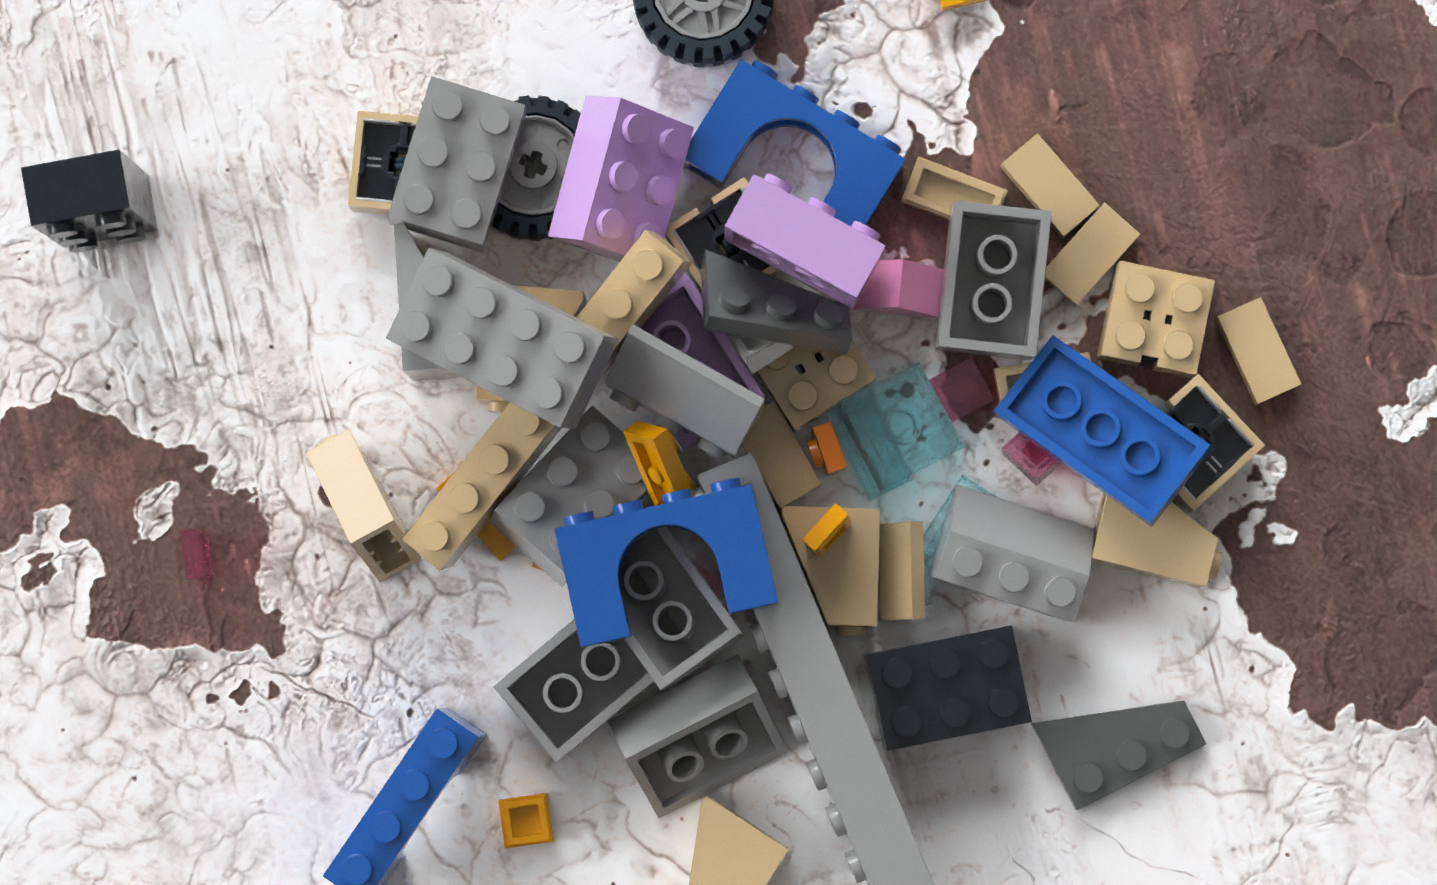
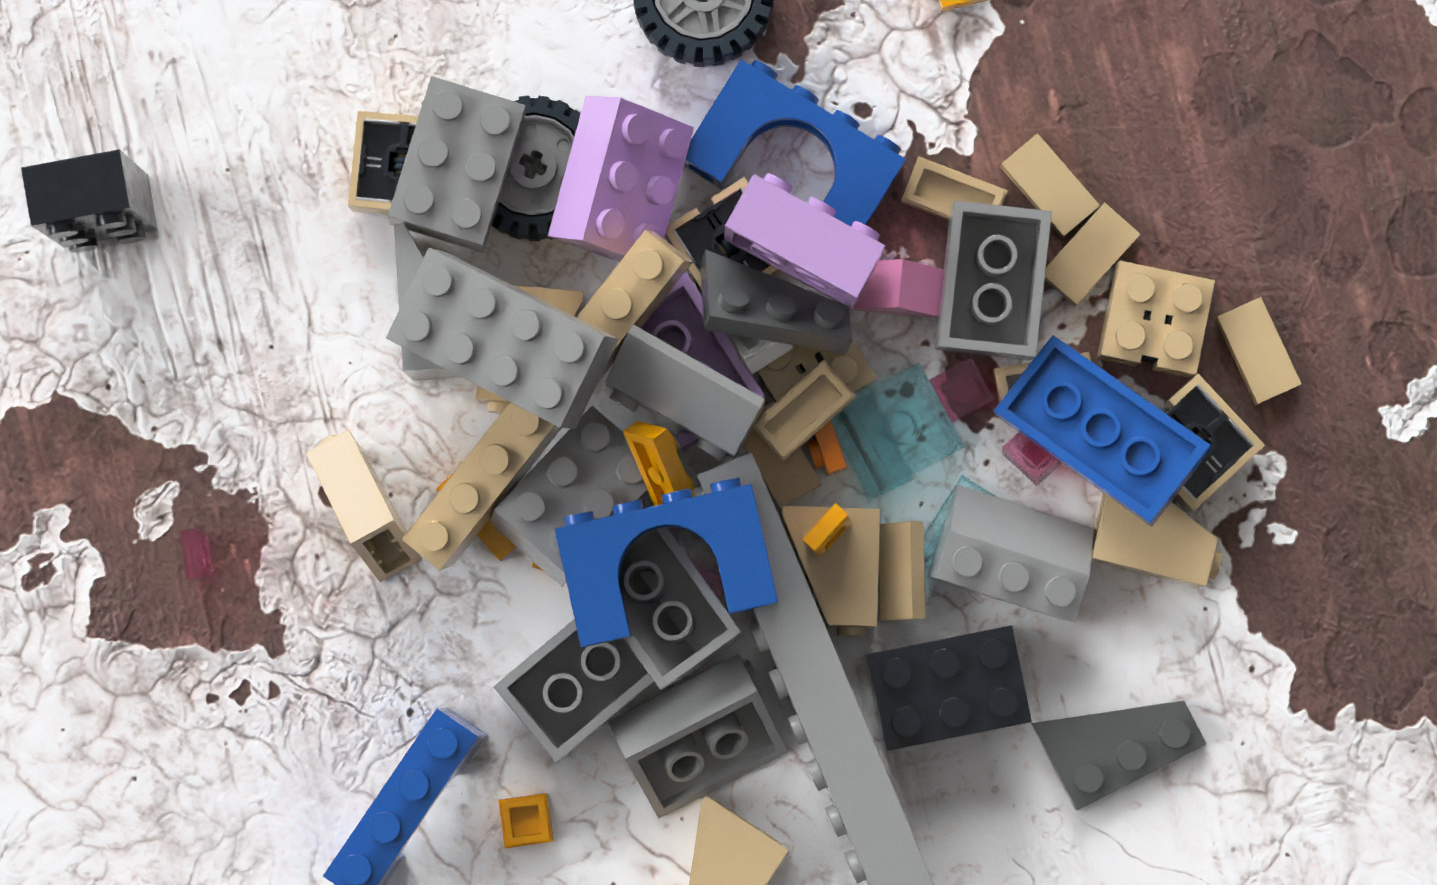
(803, 411): none -> tan tile

